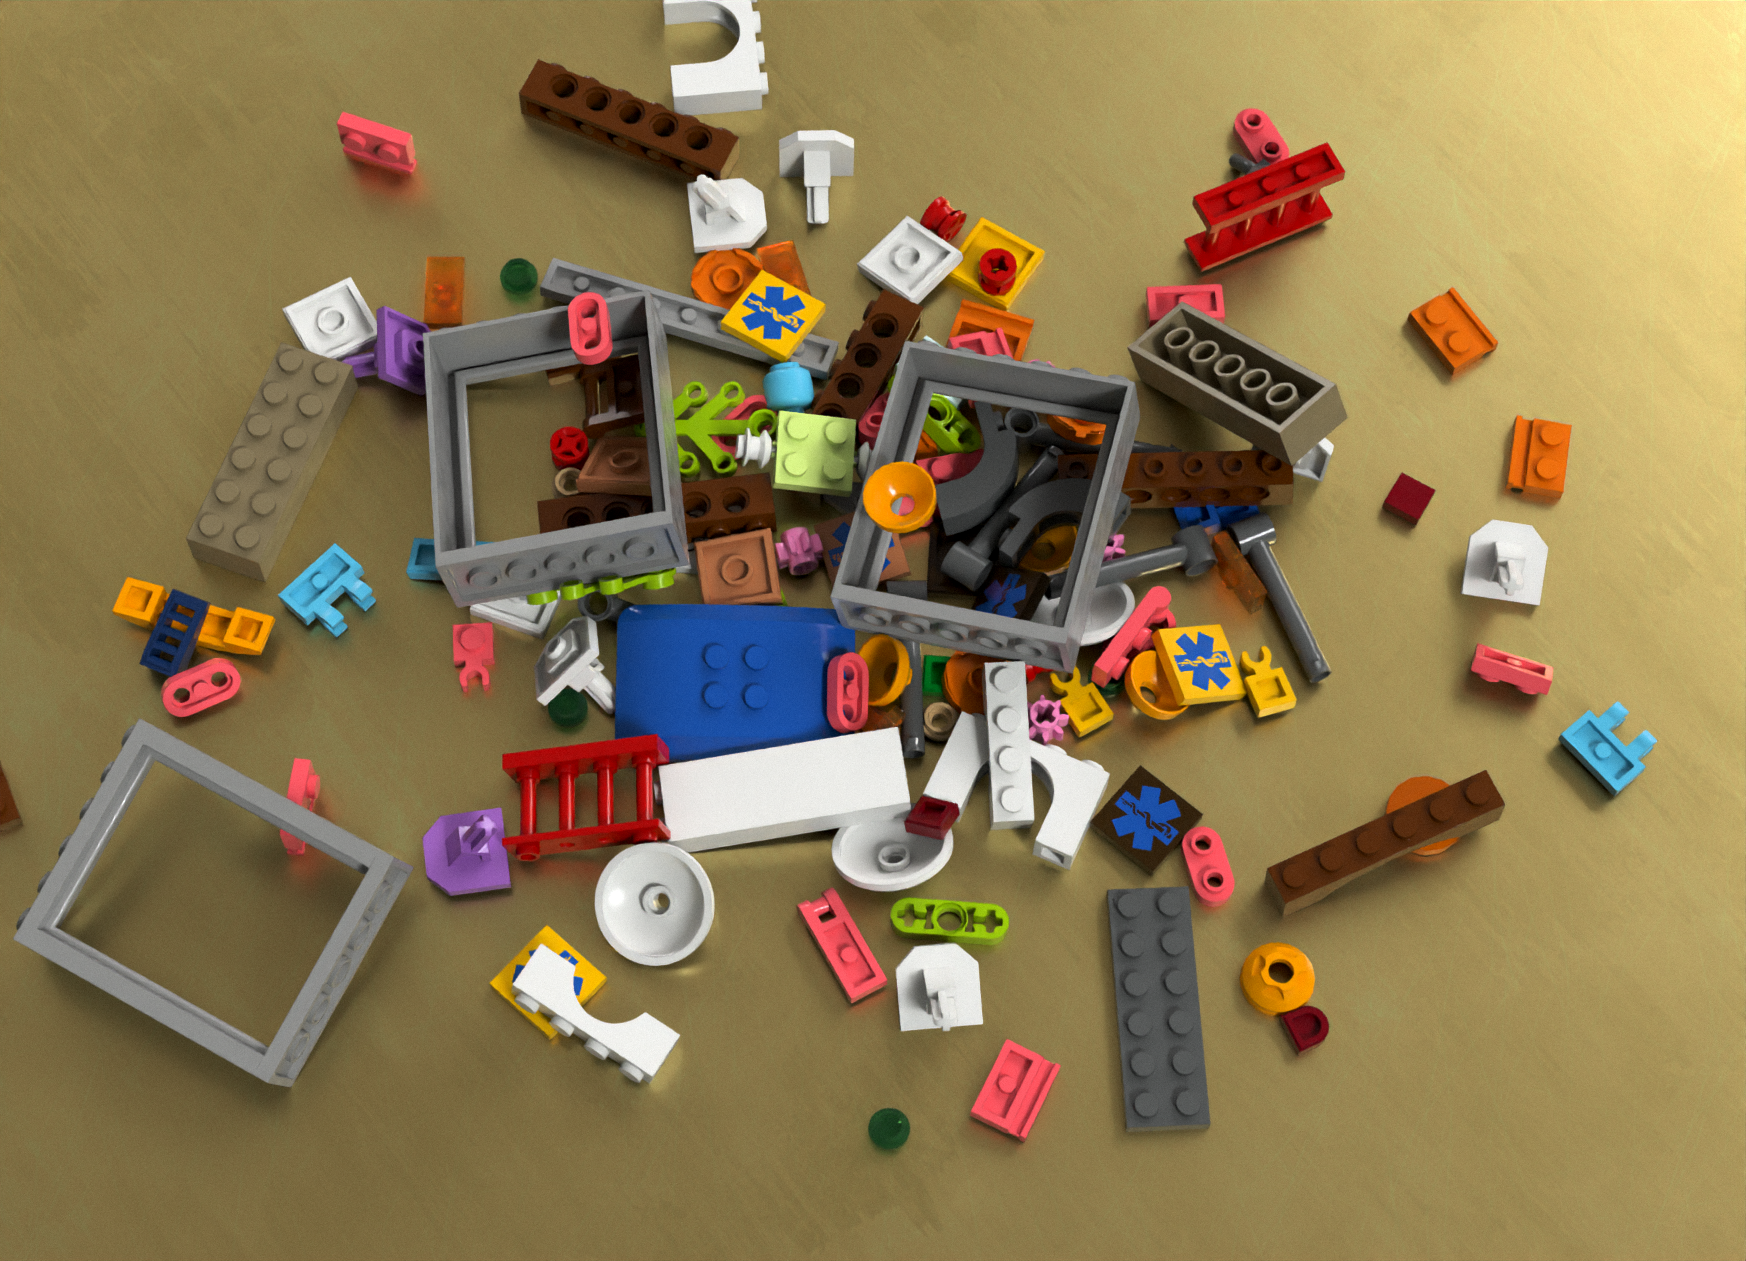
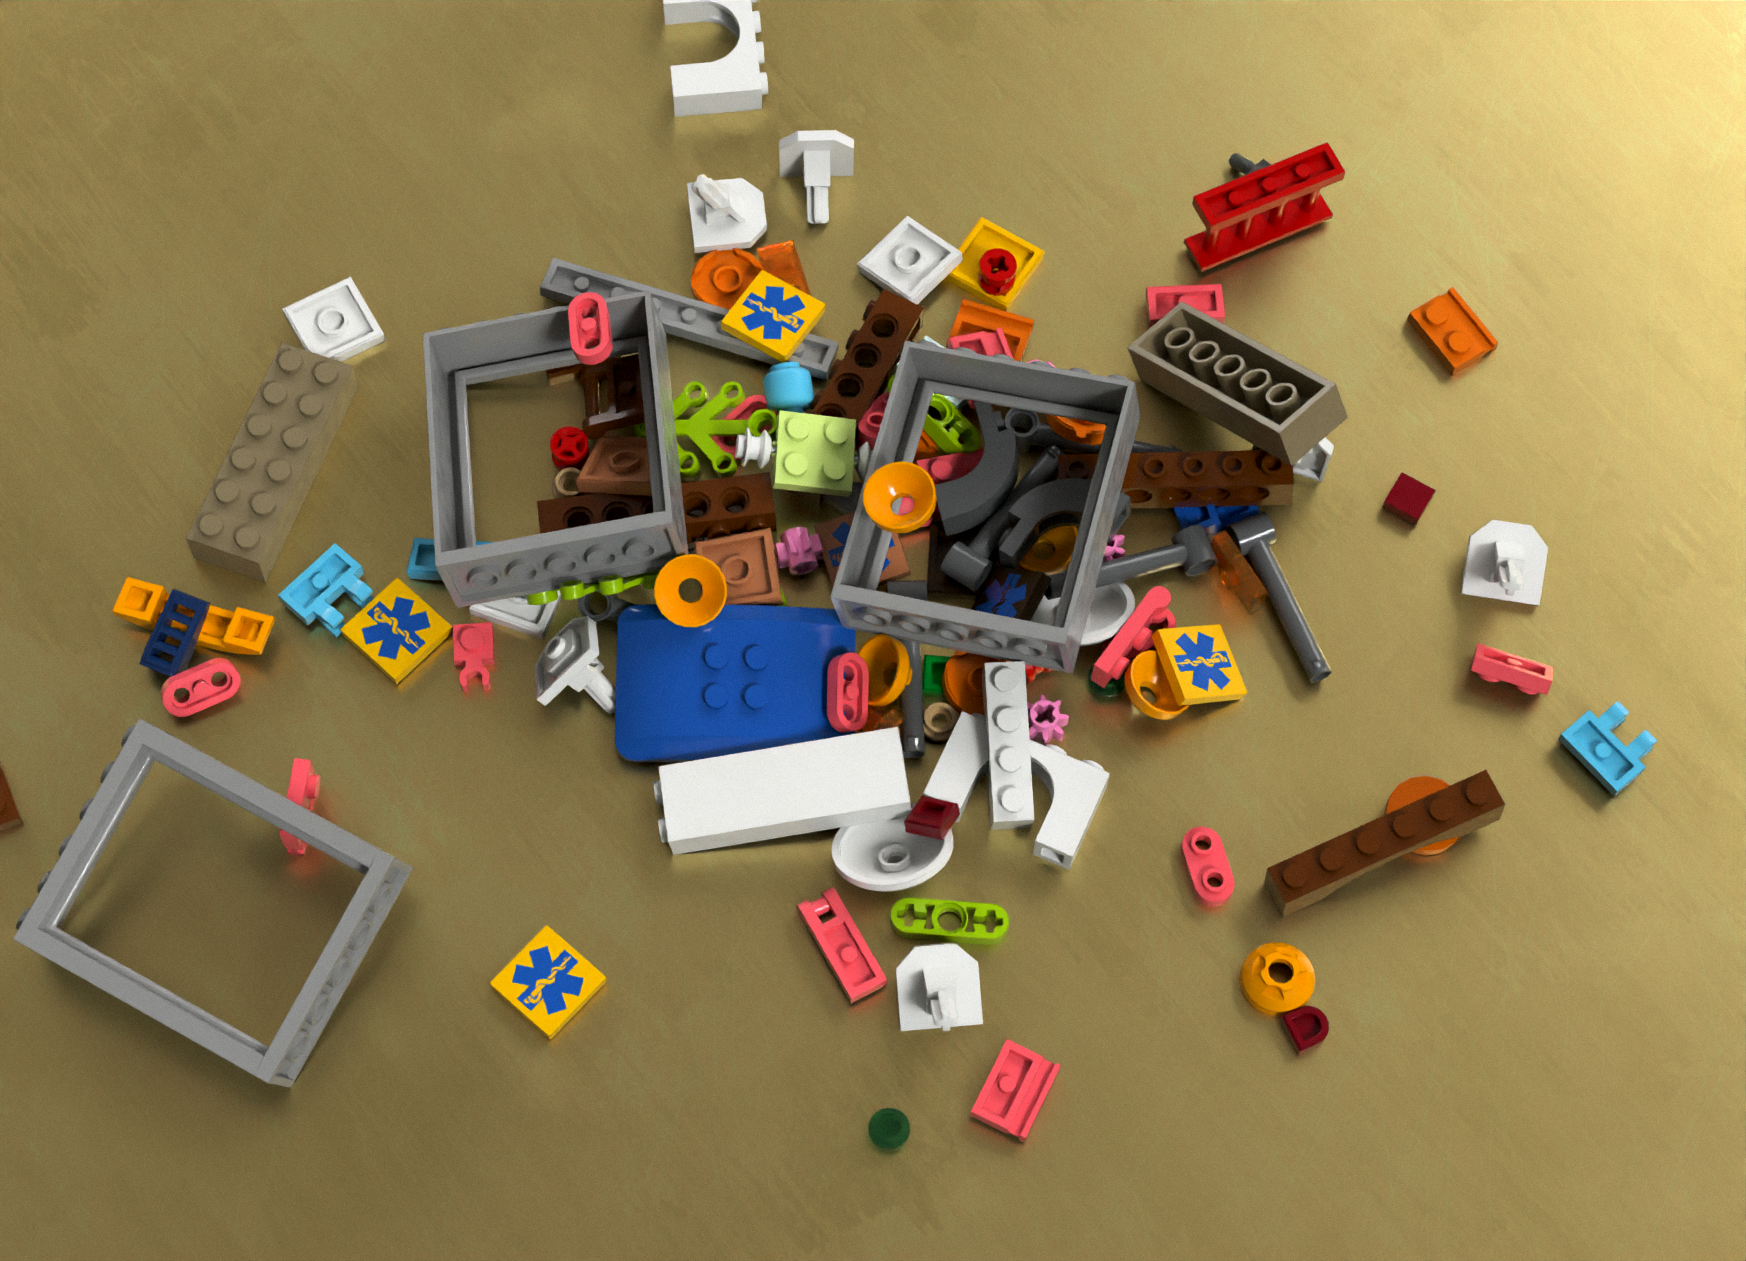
(377, 142): coral plate -> none
(396, 630): none -> yellow tile
(397, 354): medium lavender piece -> none
(444, 292): clear orange plate -> none
(467, 852): medium lavender piece -> none
(518, 276): clear green plate -> none
(566, 765): red fence -> none
(568, 708): clear green plate -> none
(608, 126): reddish brown brick -> none
(630, 907): white dish -> none
(636, 1045): white arch -> none
(690, 613): none -> light orange piece
(943, 219): red wheel -> none
(1083, 704): yellow plate -> none
(1145, 820): dark brown tile -> none
(1157, 1009): dark grey plate -> none
(1258, 139): coral plate -> none
(1266, 688): yellow plate -> none
(1538, 456): orange plate -> none

